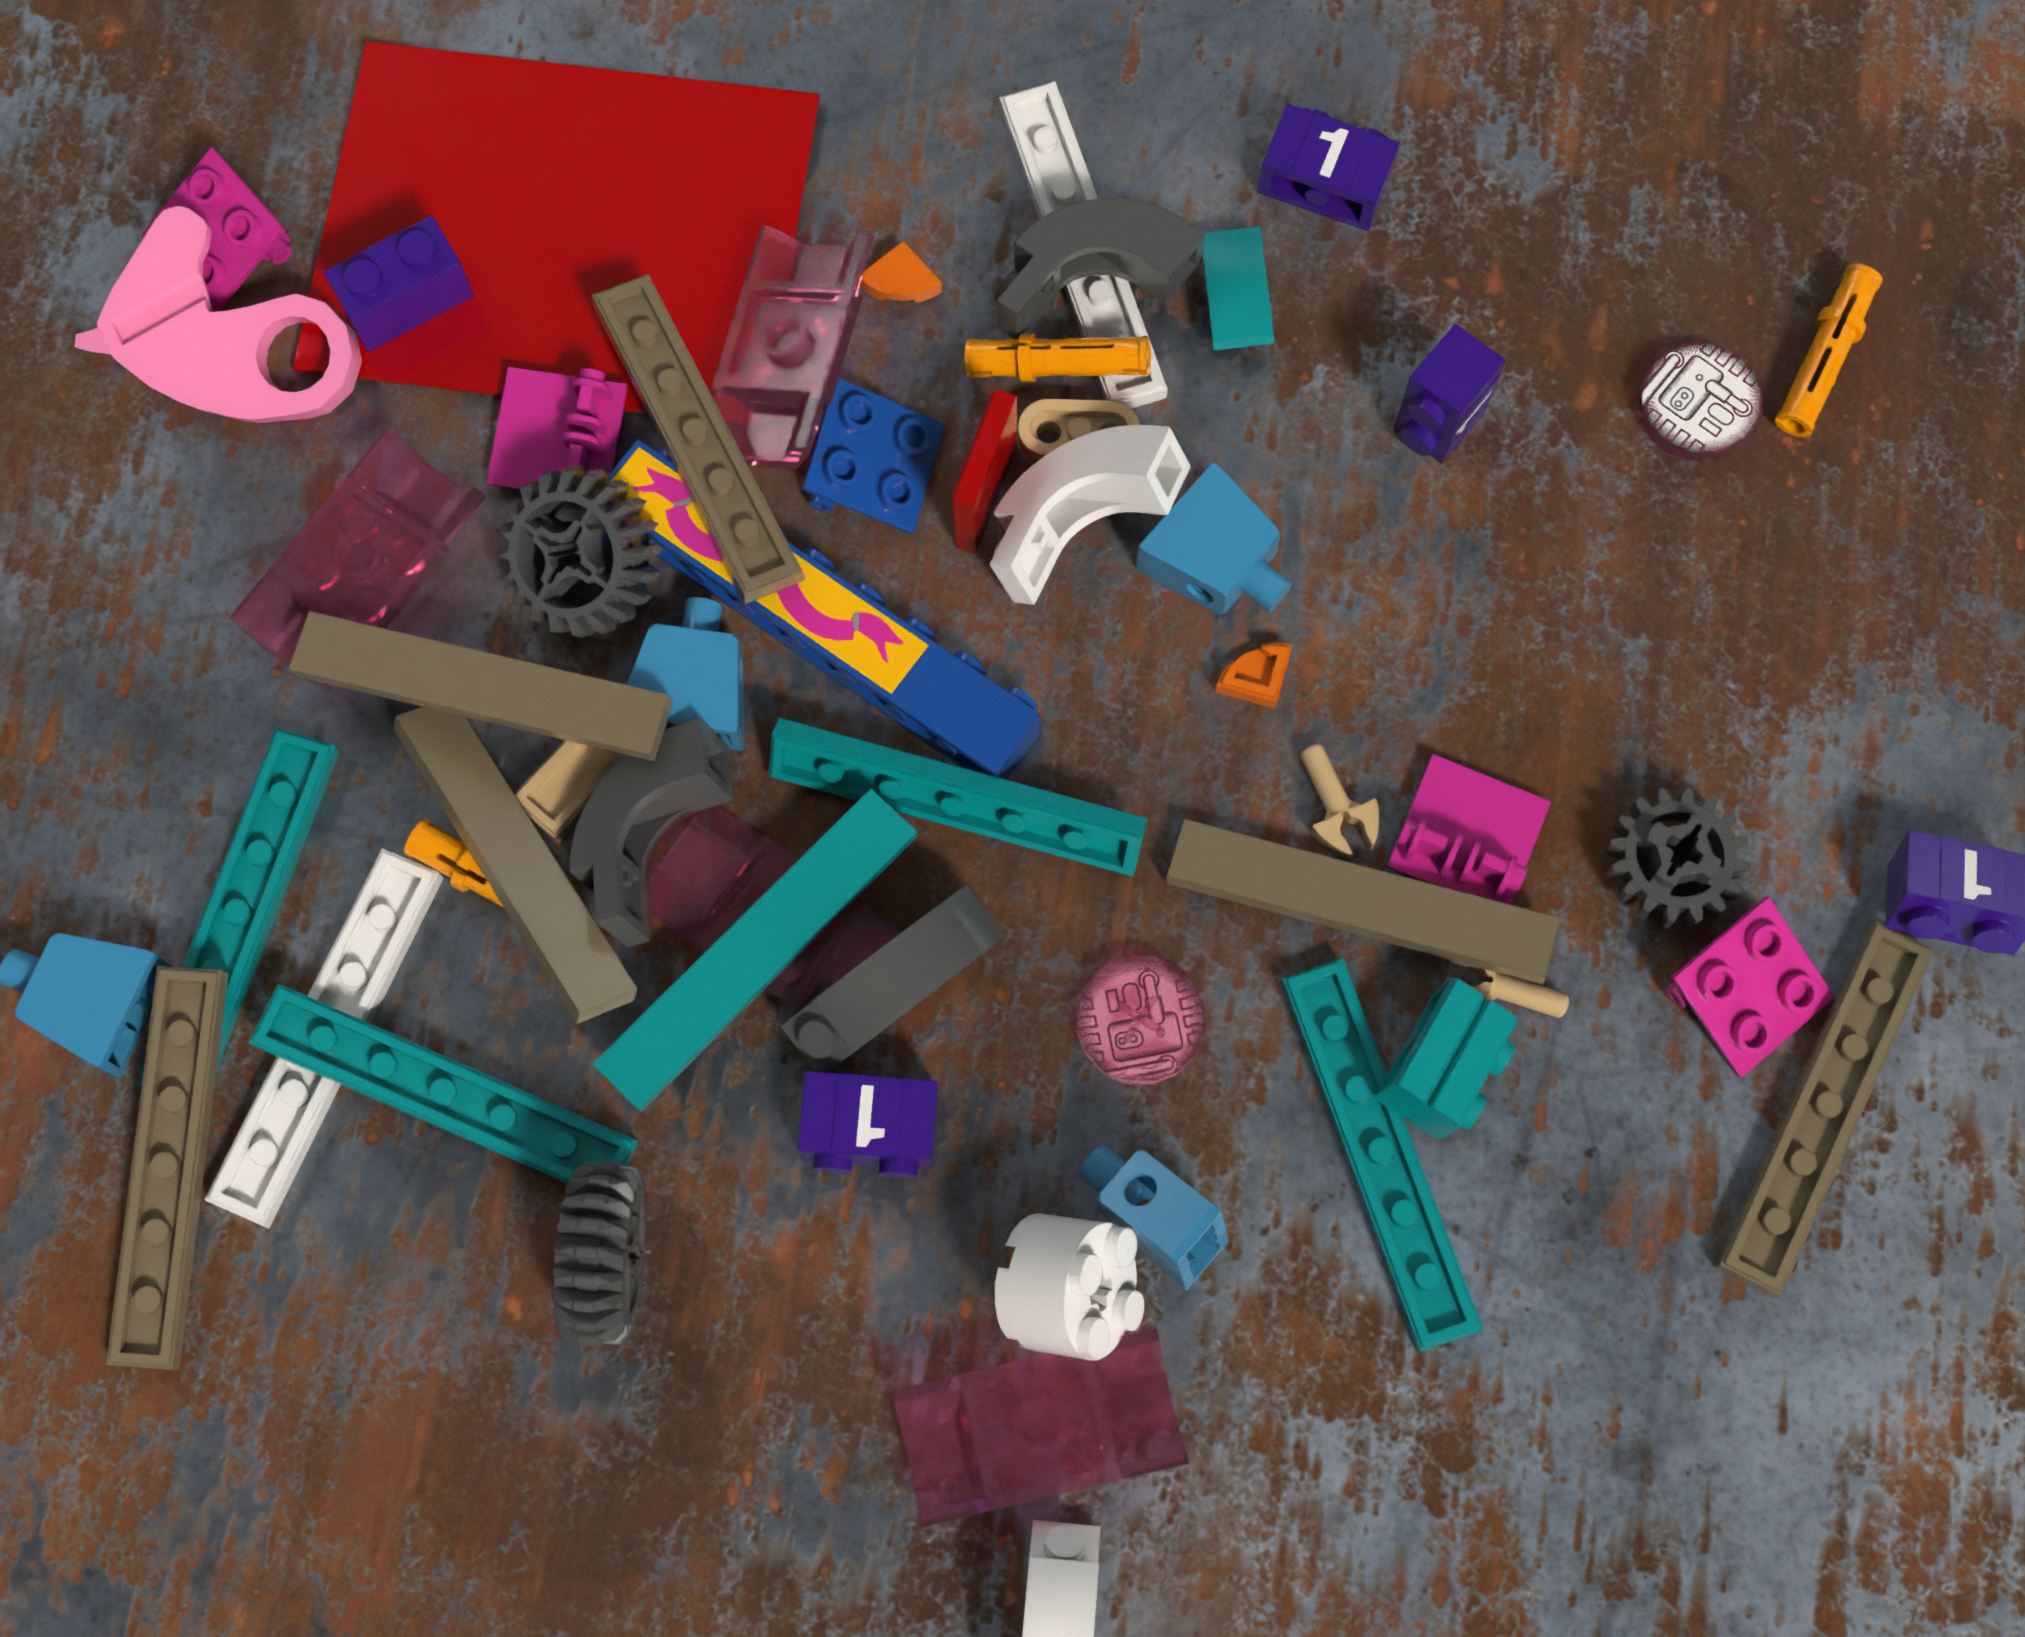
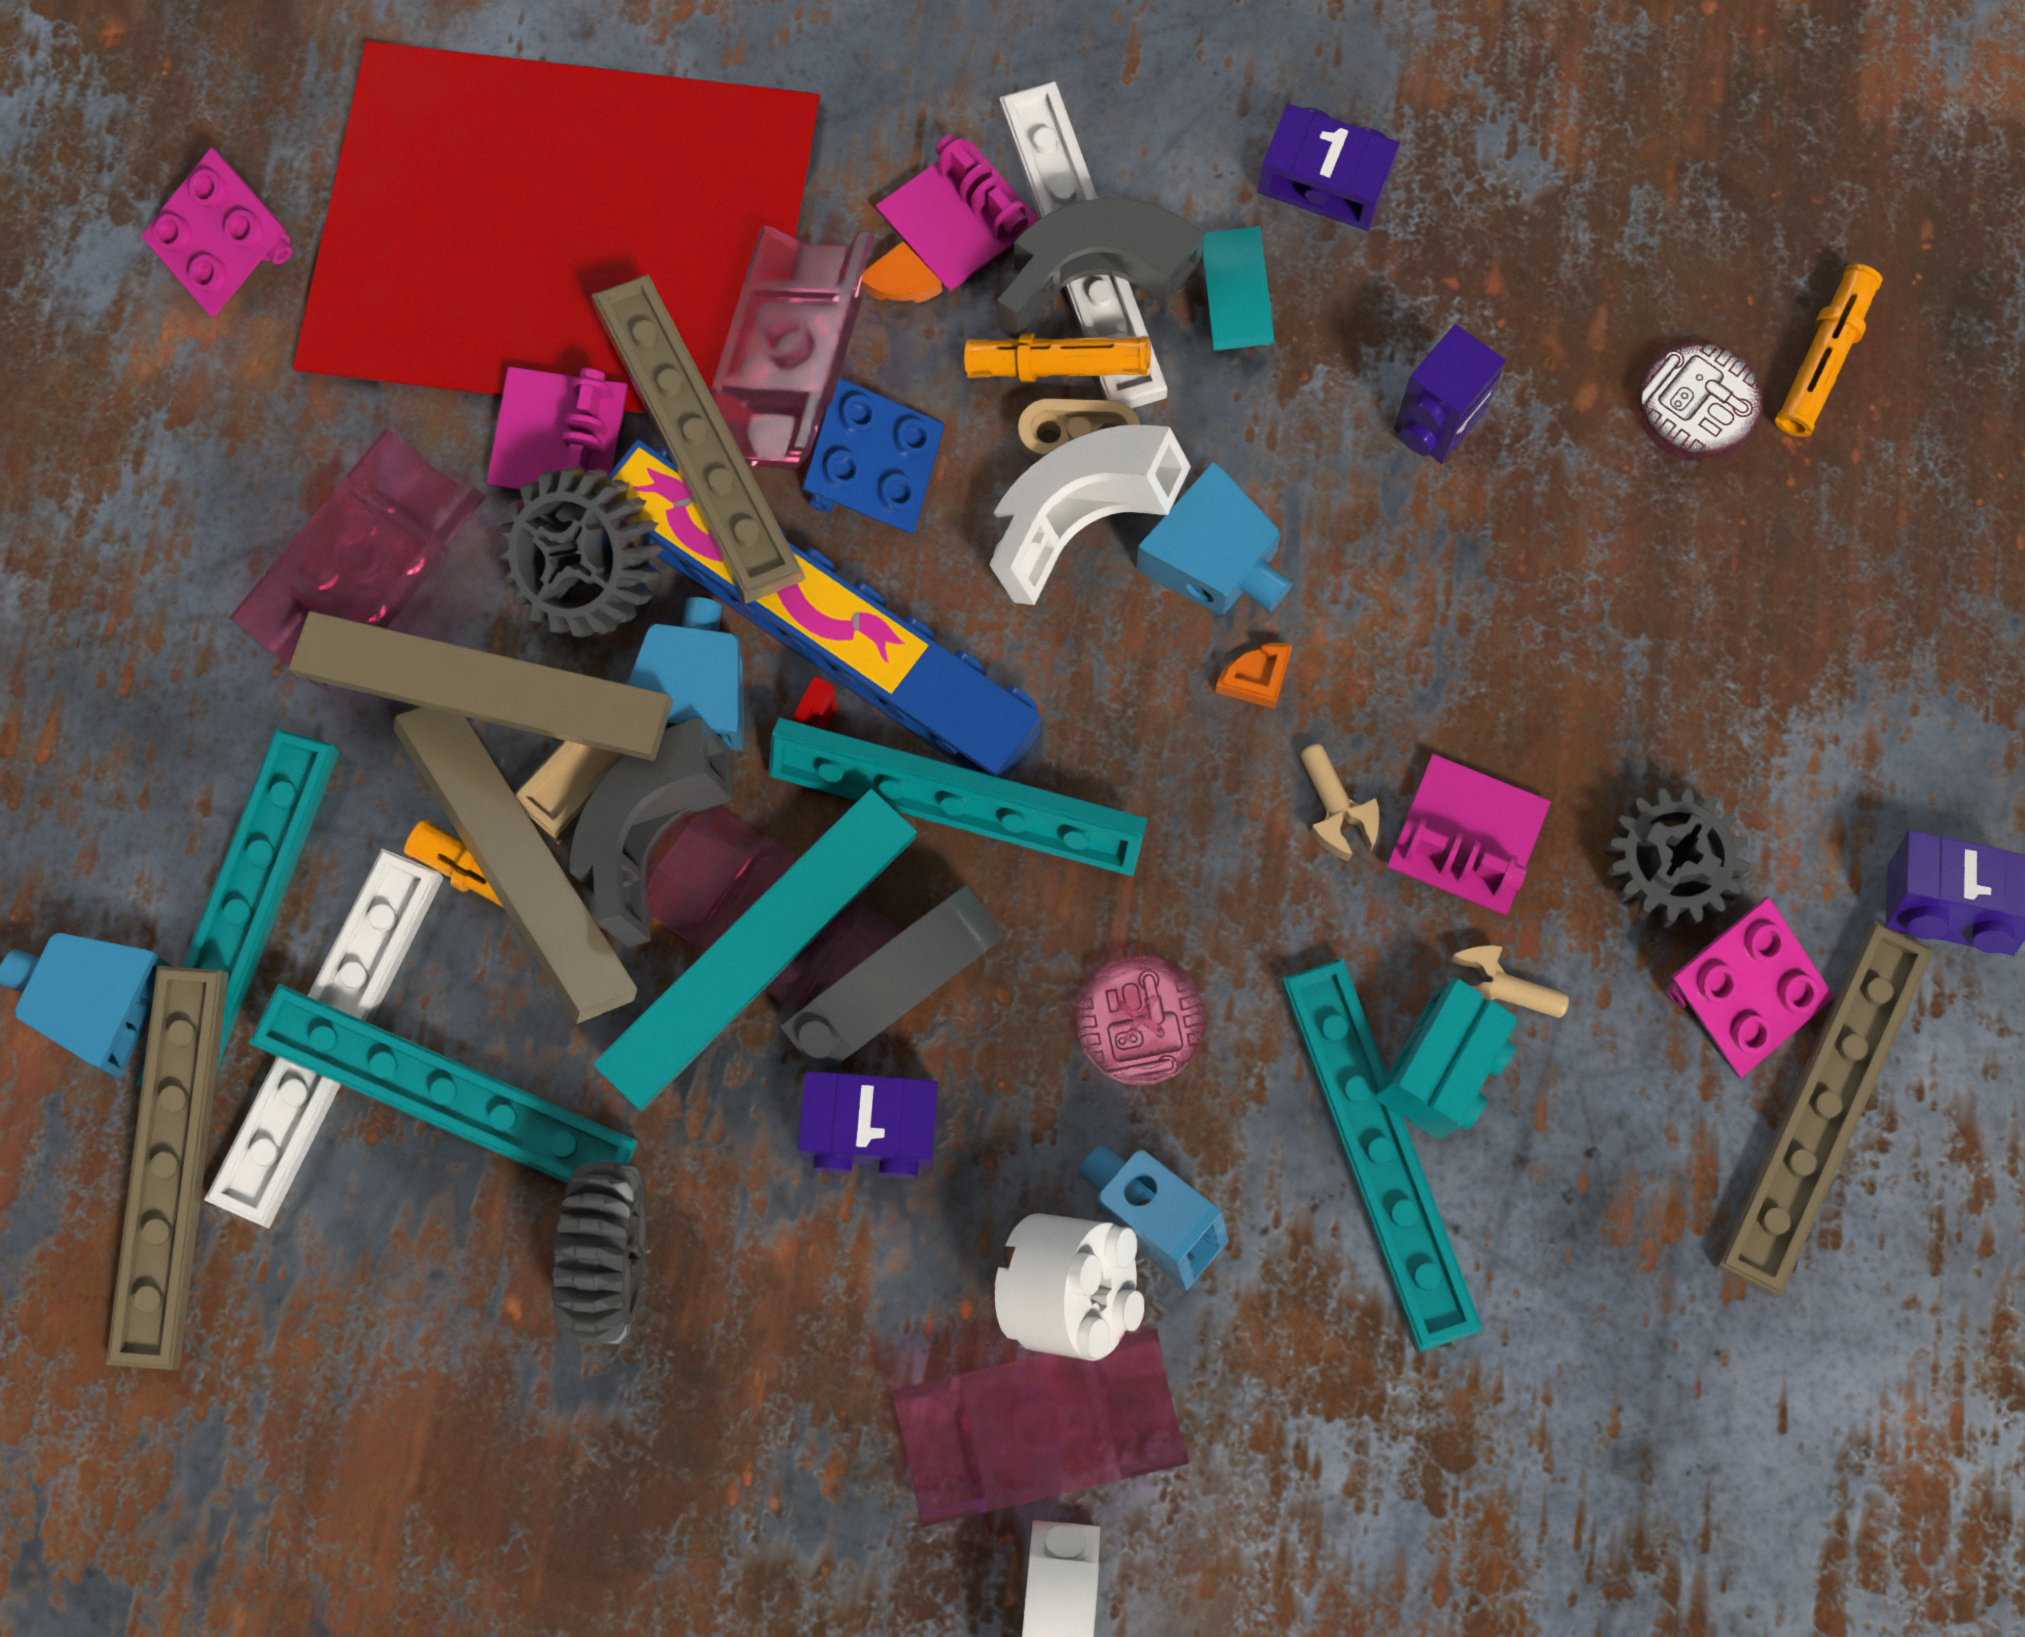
(171, 339): bright pink animal -> none
(399, 283): dark purple brick -> none
(817, 705): none -> red tile
(957, 213): none -> dark pink hinge
(984, 470): red tile -> none
(1364, 901): dark tan tile -> none

